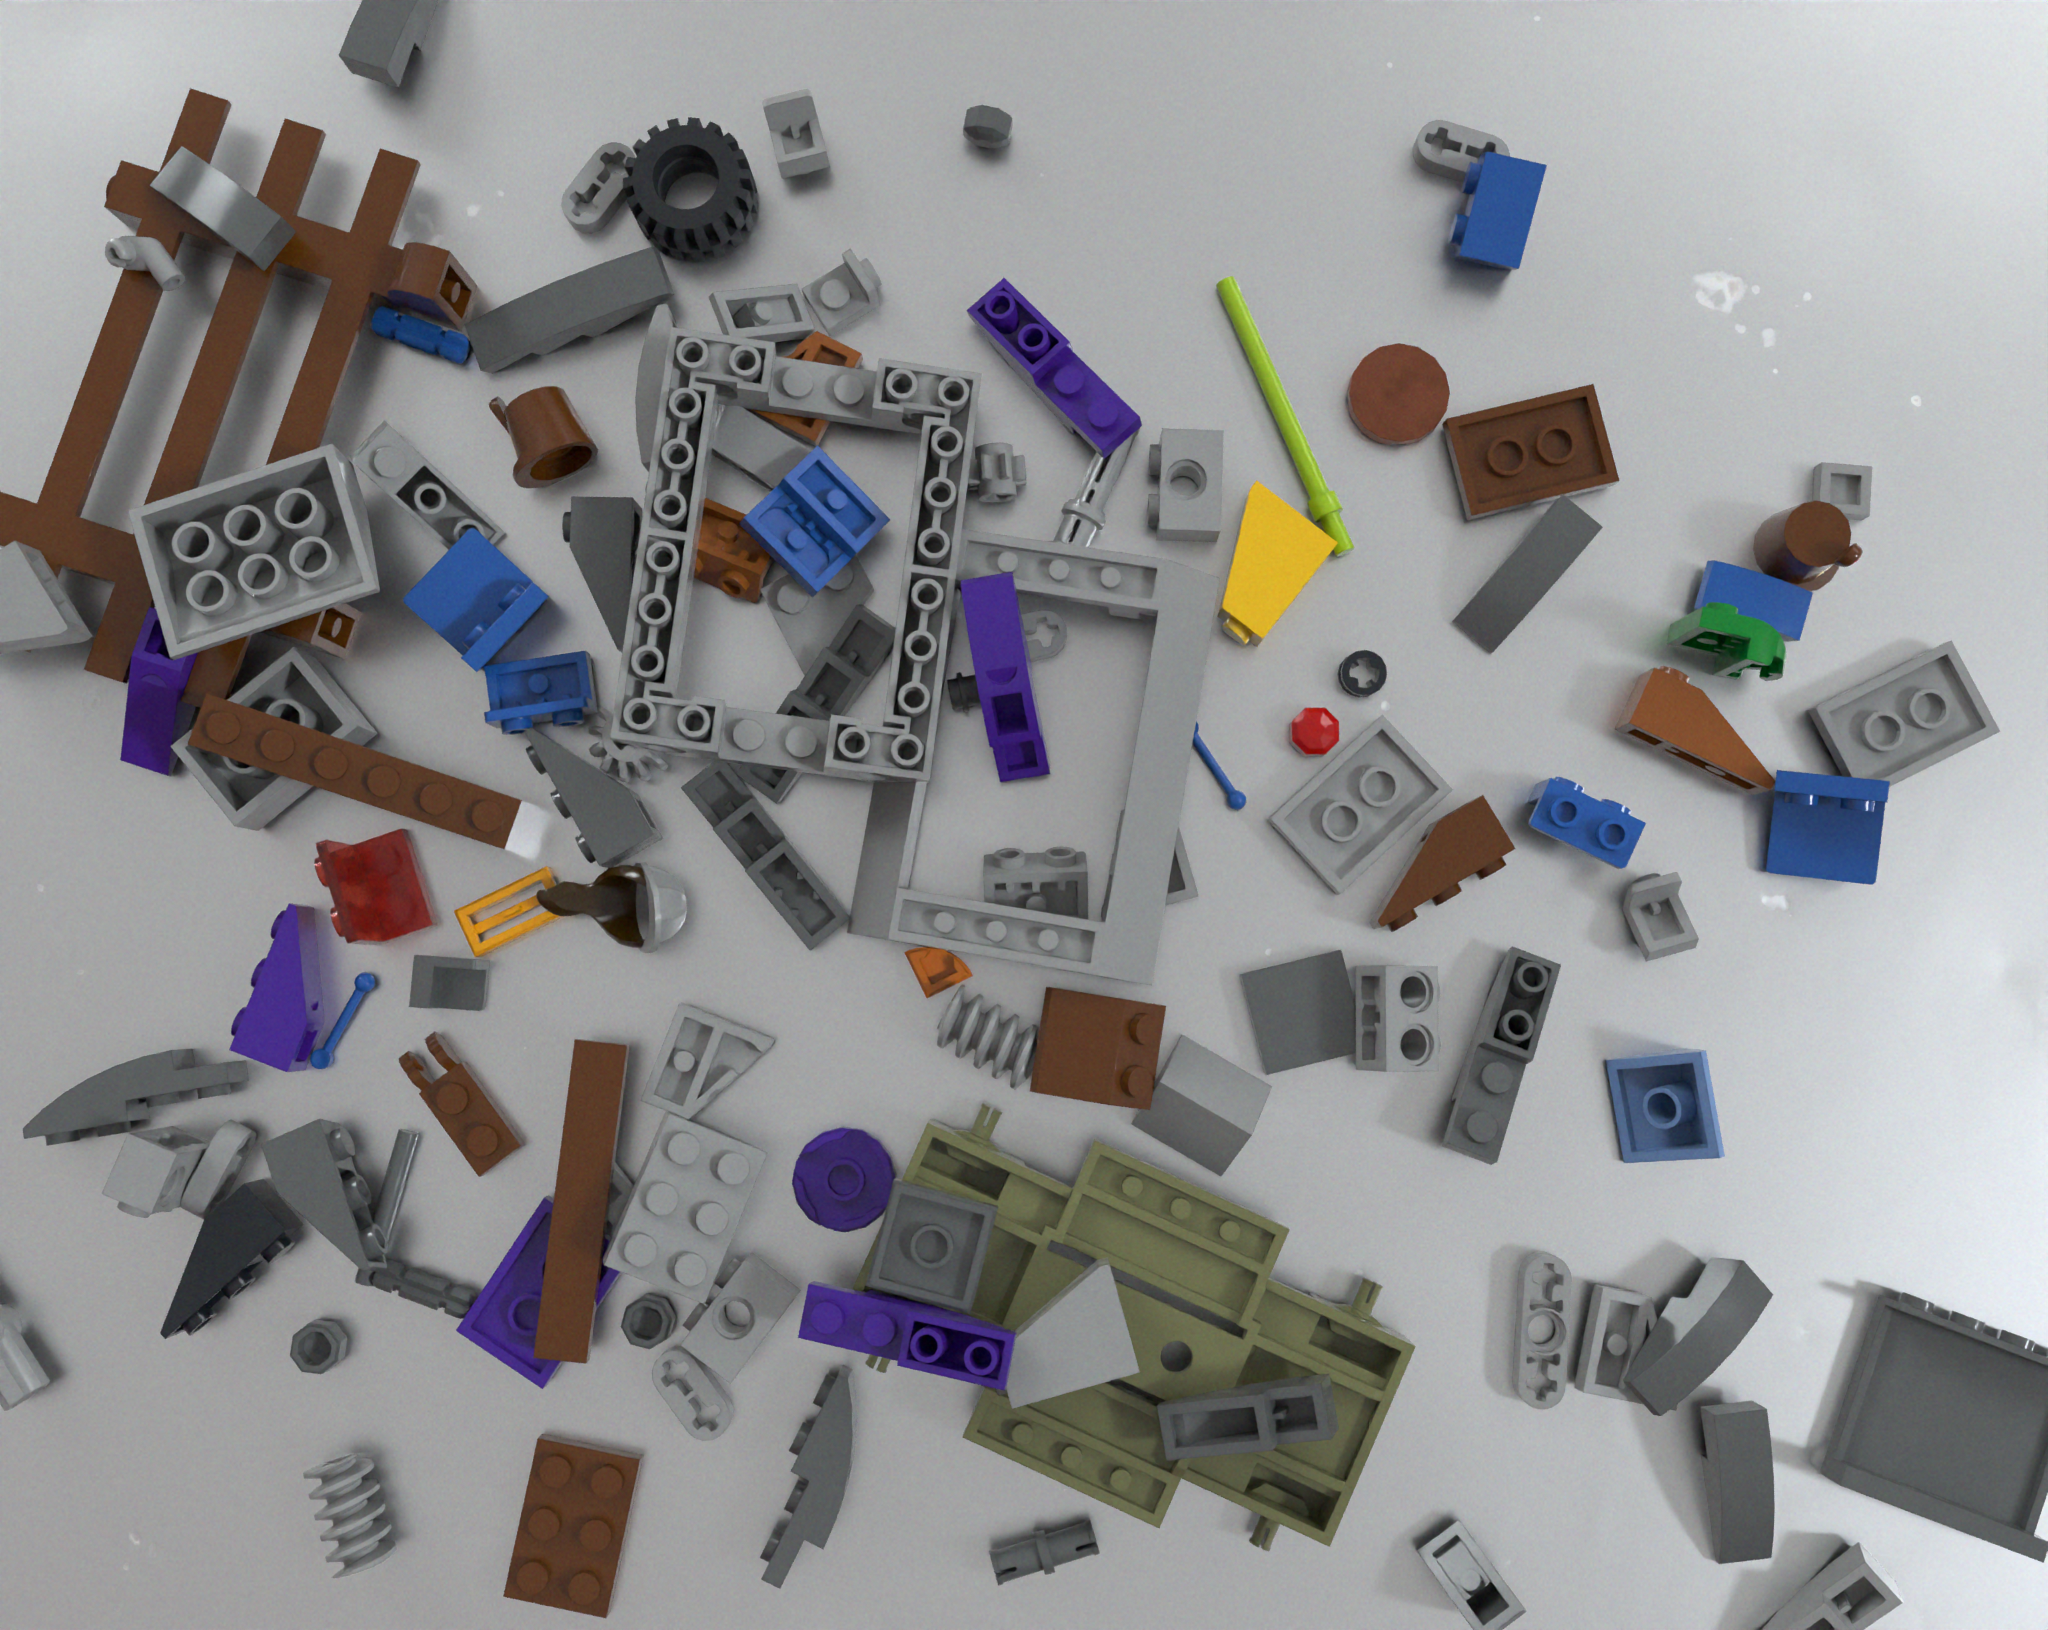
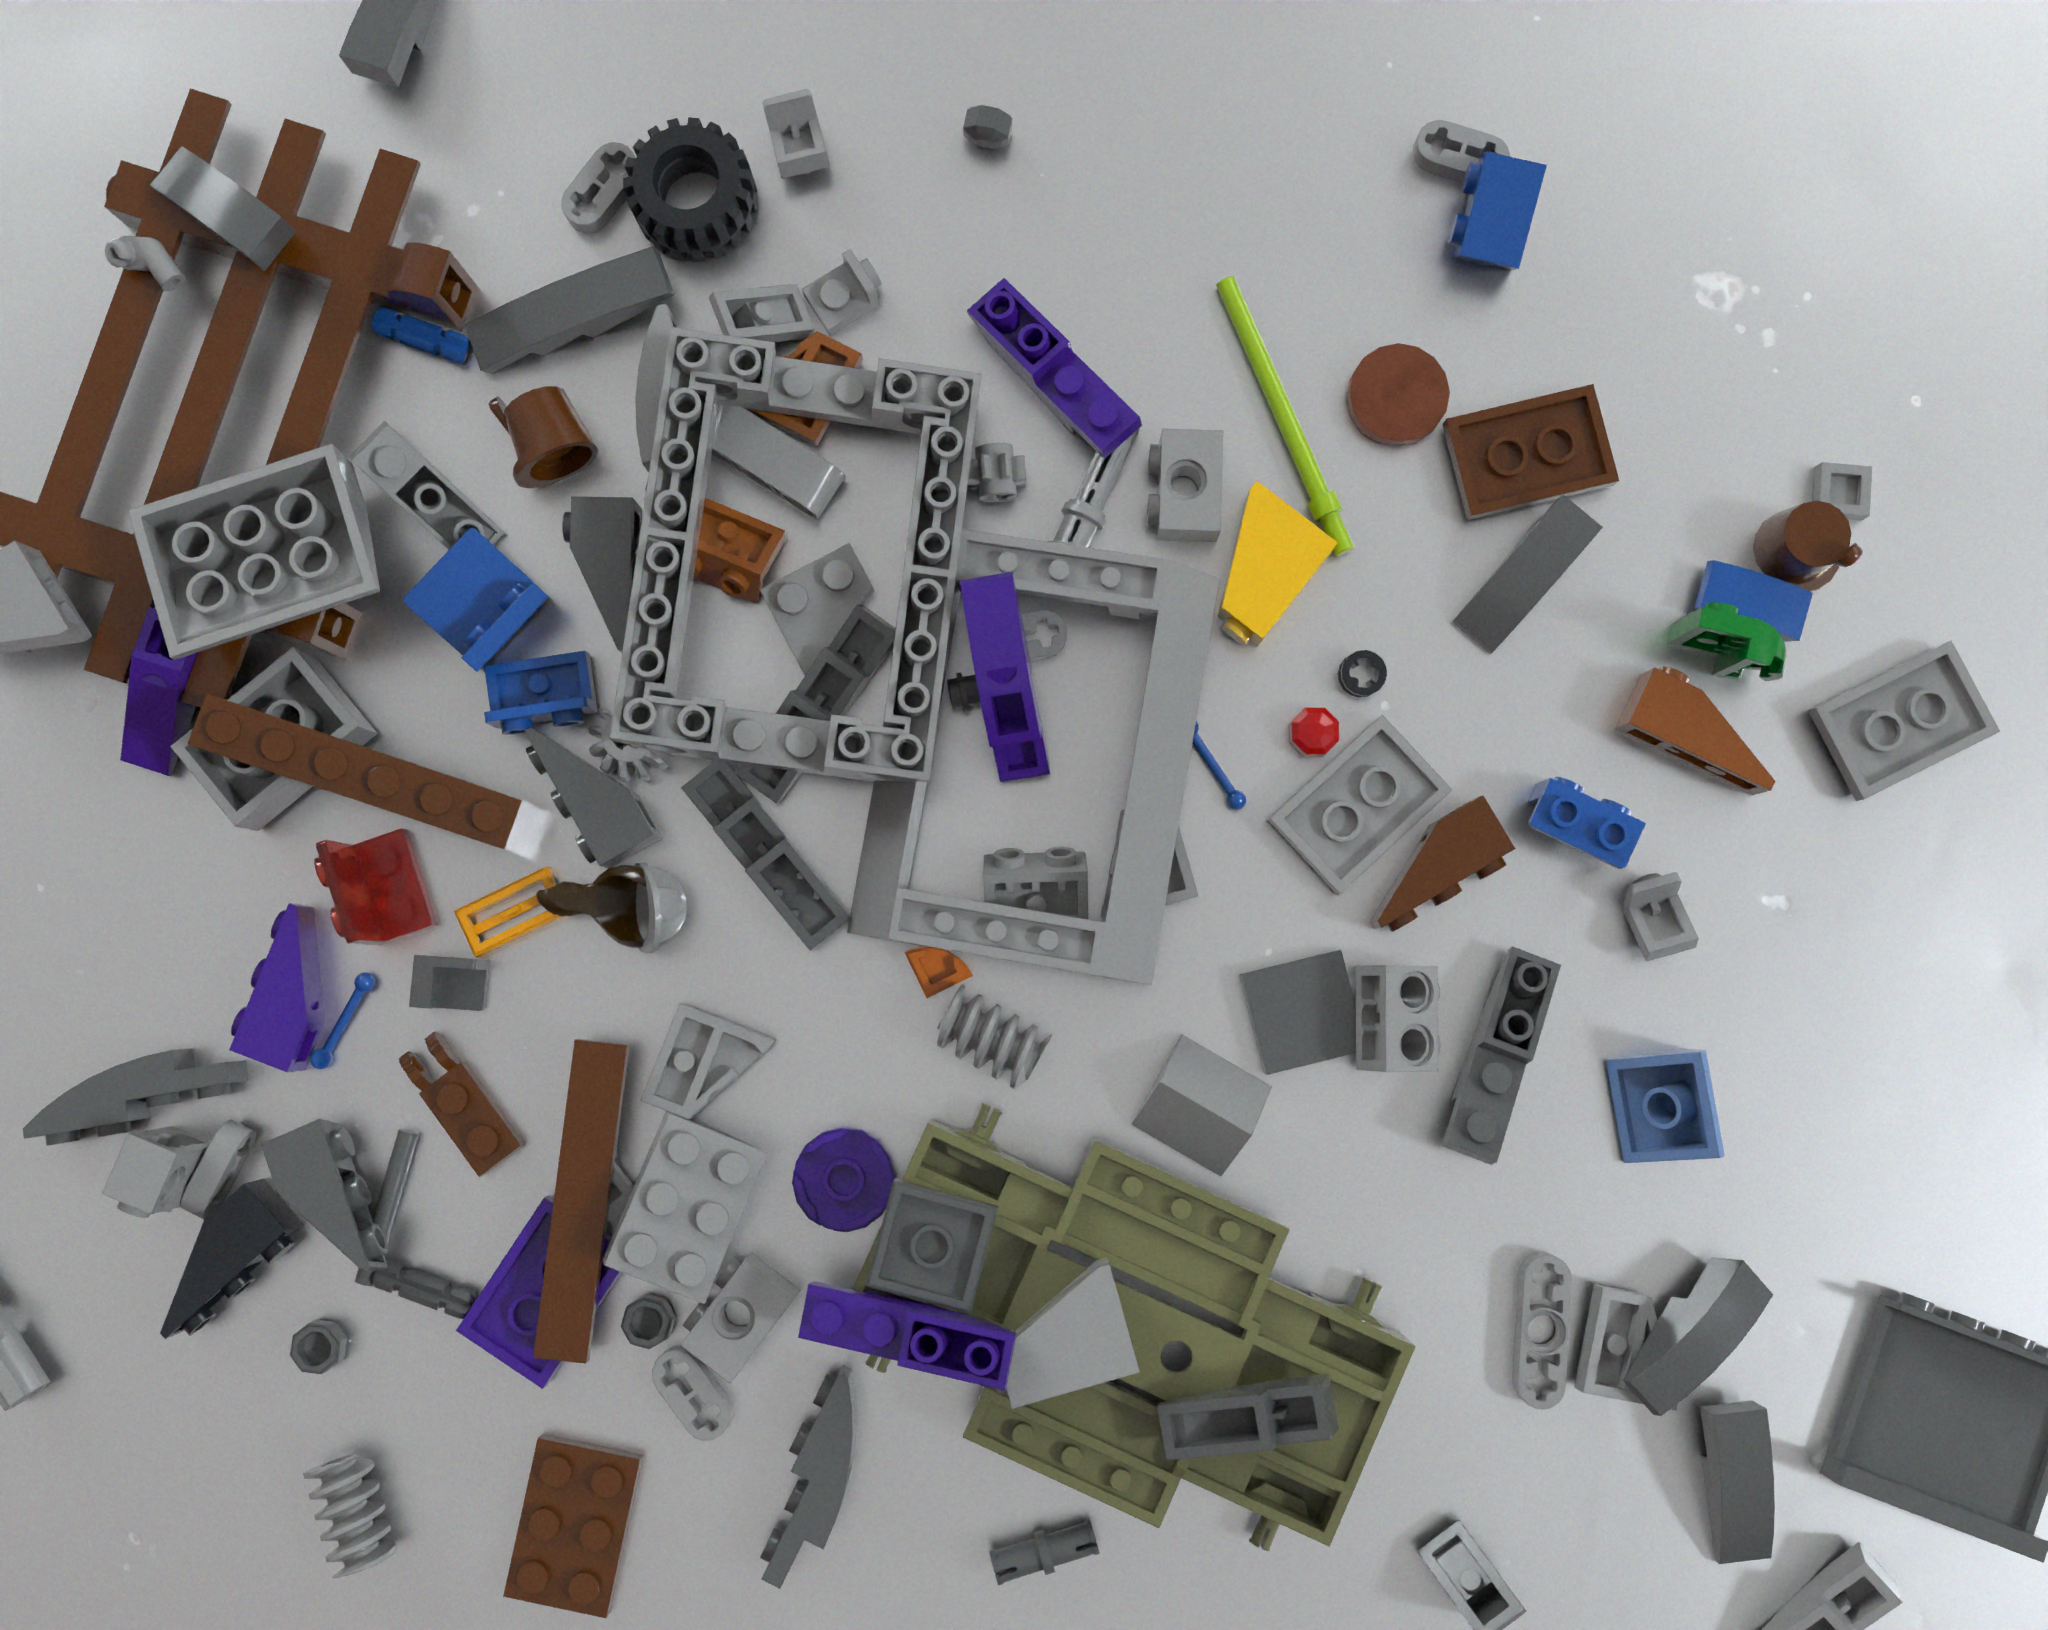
(814, 521): blue slope -> none
(1097, 1048): reddish brown slope -> none
(1826, 827): blue bracket -> none

